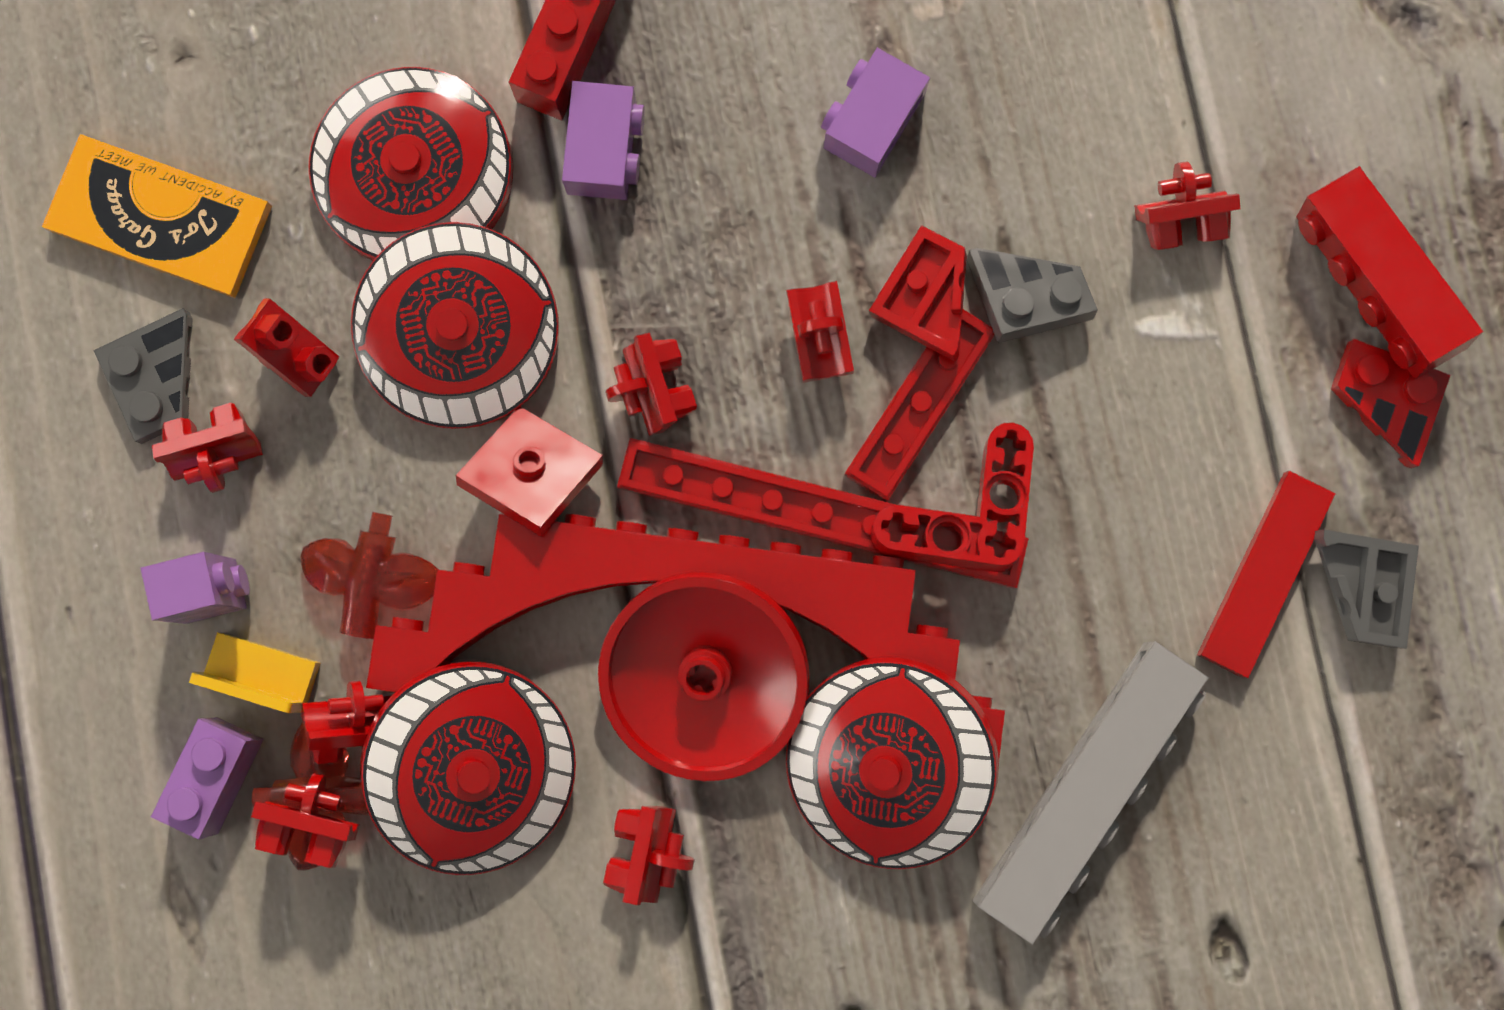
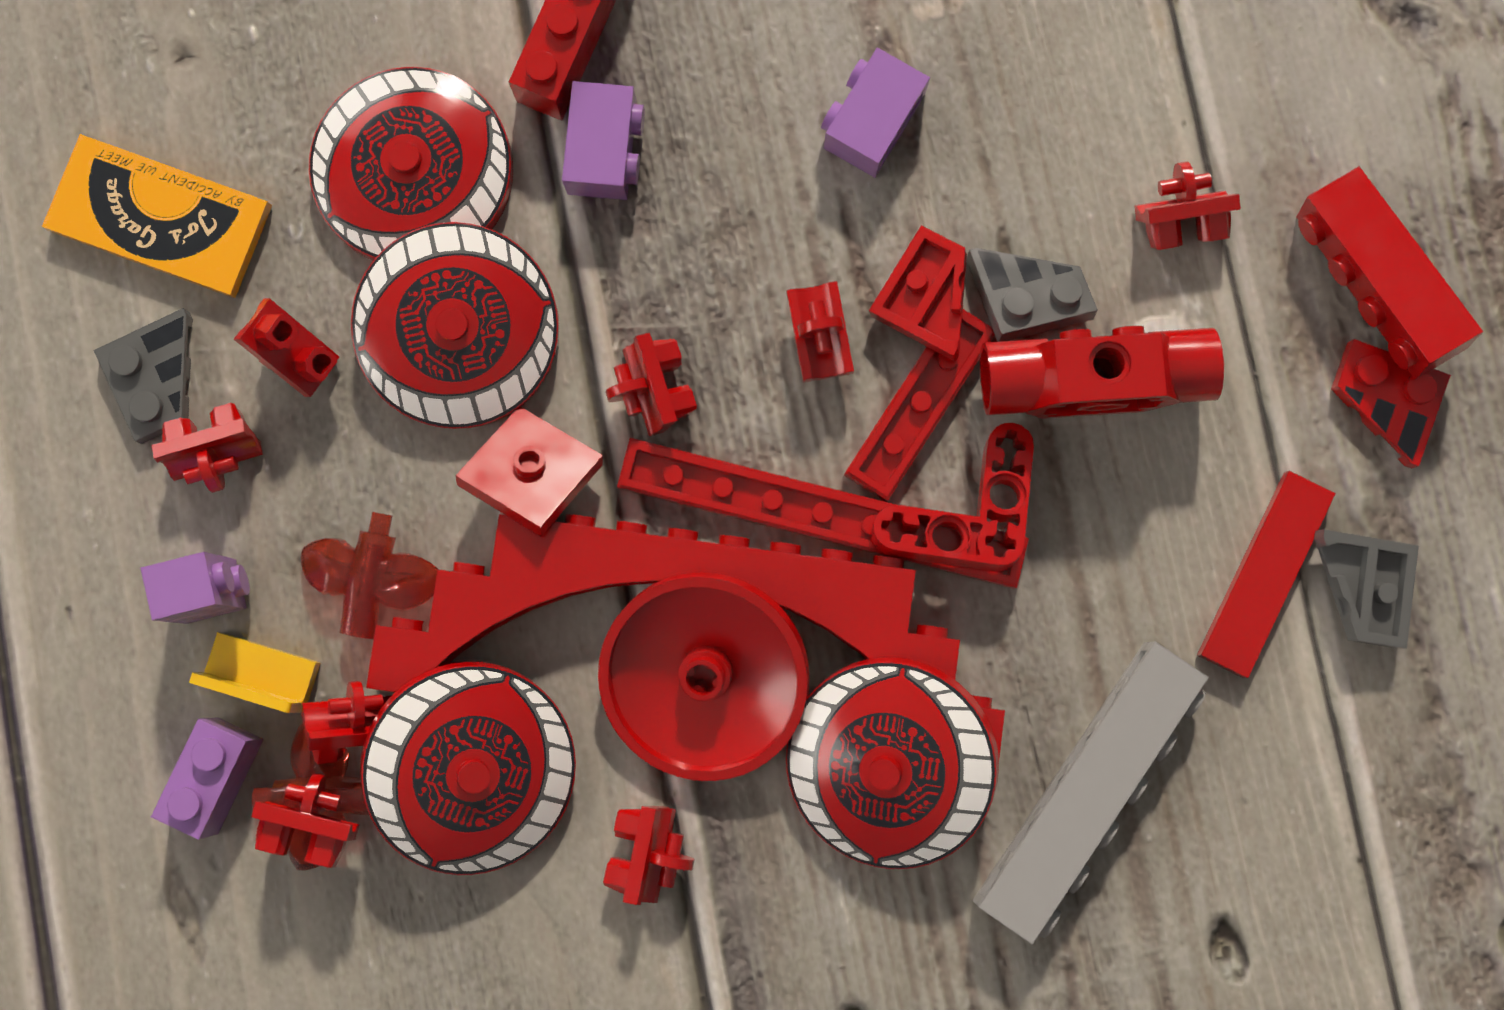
(1139, 370): none -> red brick

